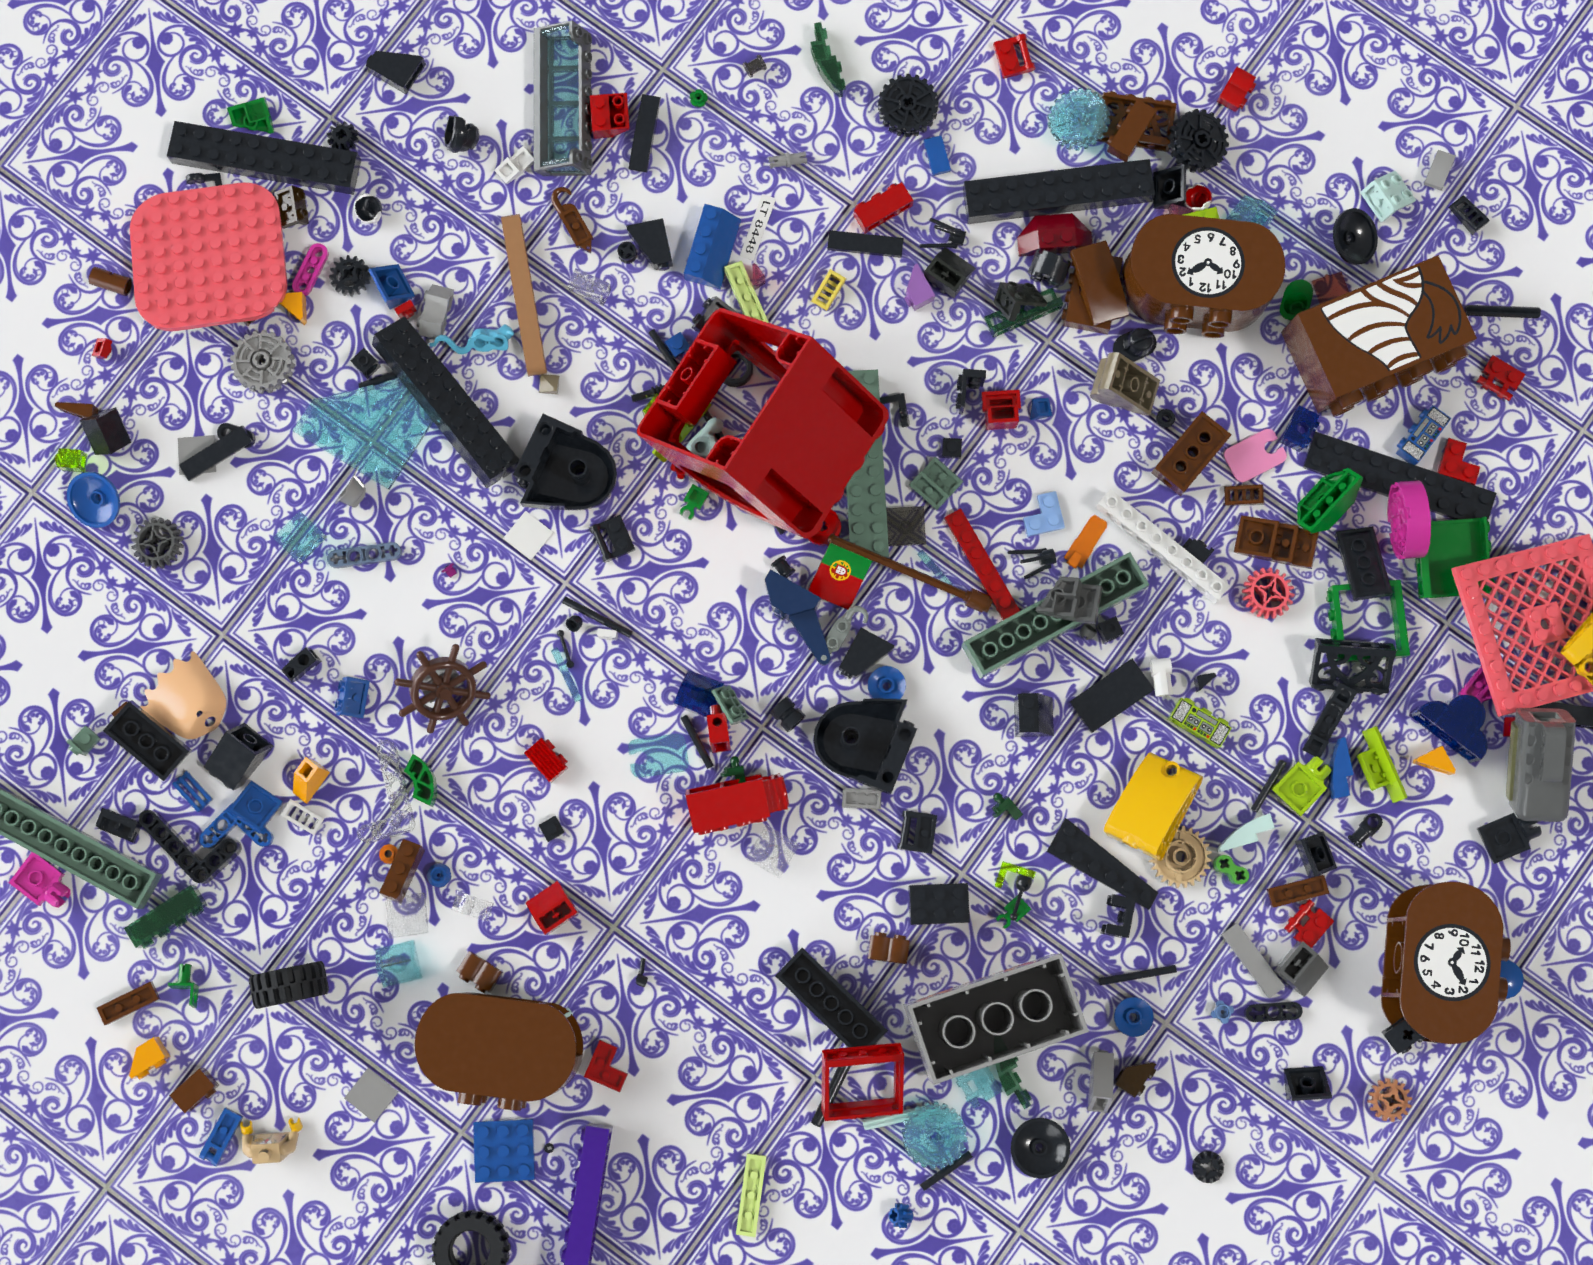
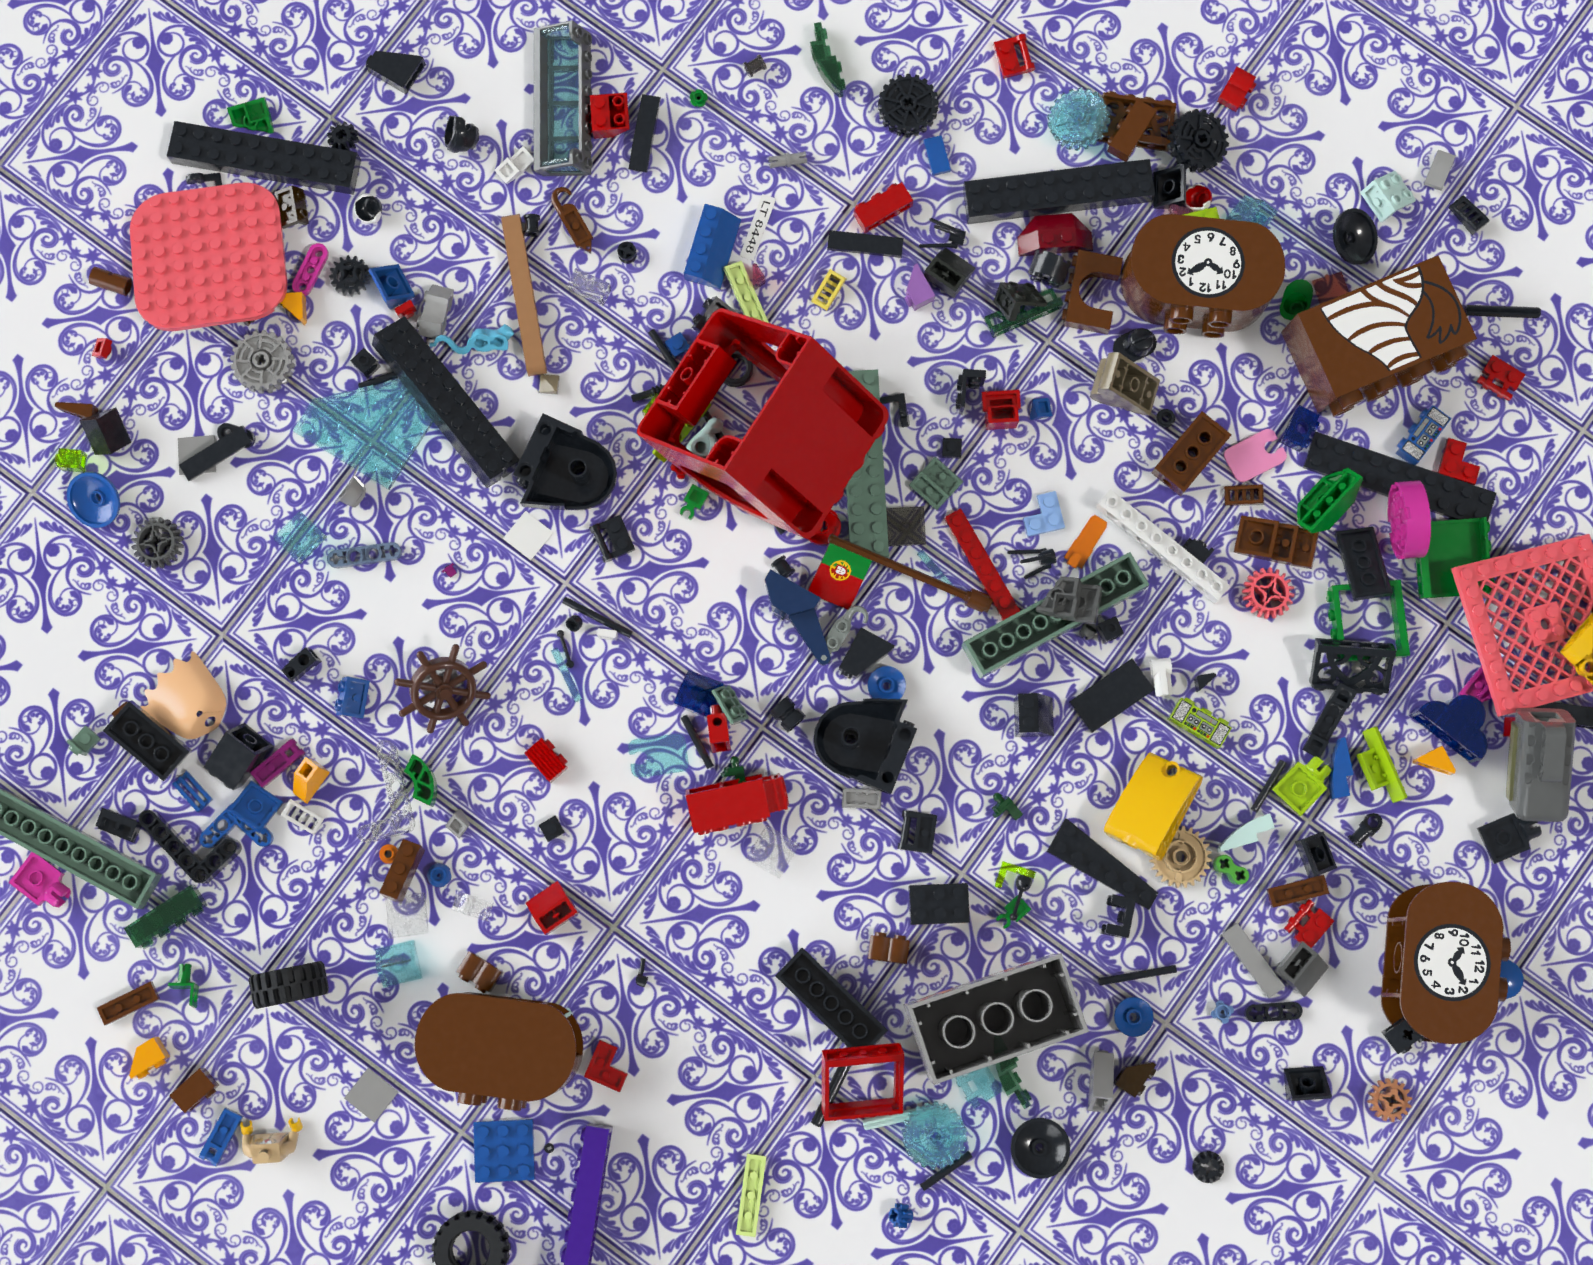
(277, 763): none -> magenta plate
(458, 823): none -> light grey slope
(531, 225): none -> black bush
(652, 242): black slope -> none
(1099, 283): reddish brown slope -> none

